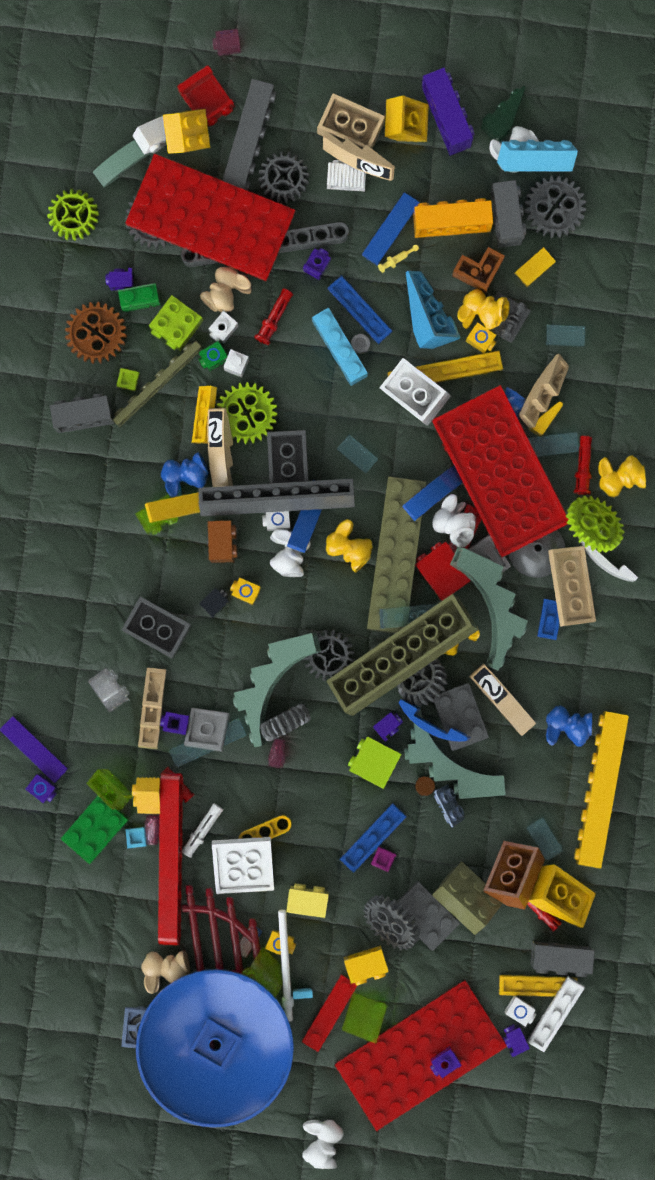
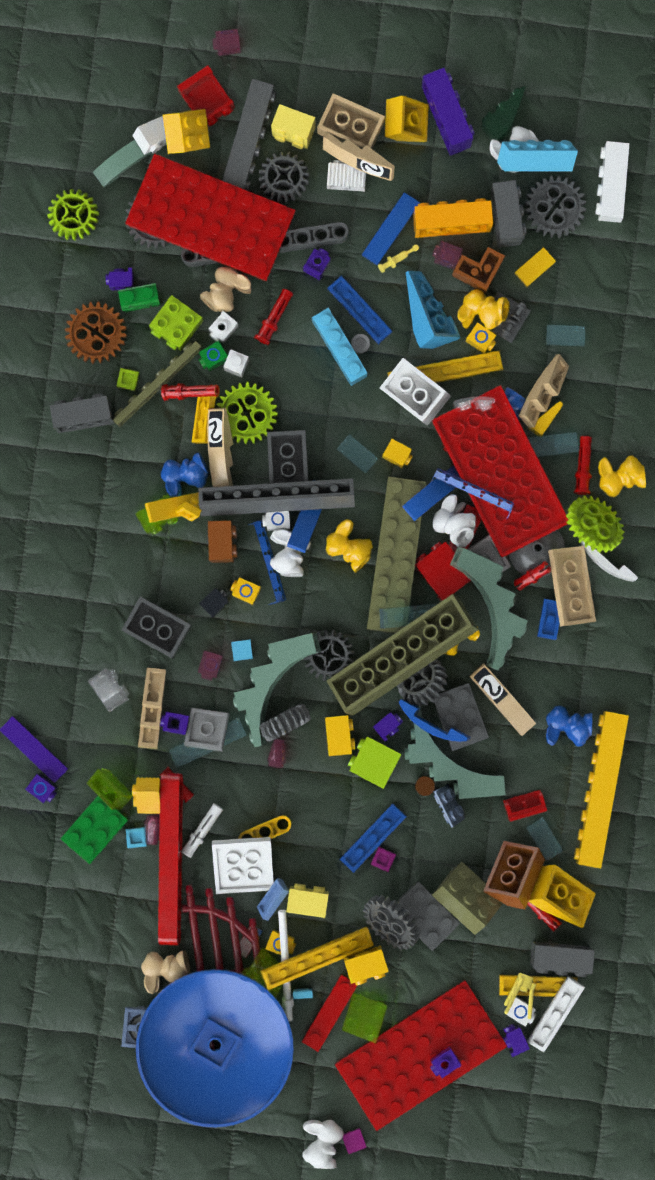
(181, 391): none -> red pin
(189, 510): none -> yellow tile
(210, 665): none -> clear pink brick
(242, 650): none -> medium azure tile
(262, 540): none -> blue piece
(272, 899): none -> medium blue tile
(293, 127): none -> light yellow brick
(317, 958): none -> yellow tile
(338, 735): none -> yellow brick
(354, 1140): none -> magenta tile
(397, 453): none -> yellow brick
(447, 255): none -> clear pink brick
(476, 492): none -> piece
(482, 403): none -> clear slope
(522, 983): none -> light yellow plant
(525, 805): none -> red hinge
(532, 575): none -> red pin
(613, 181): none -> white brick

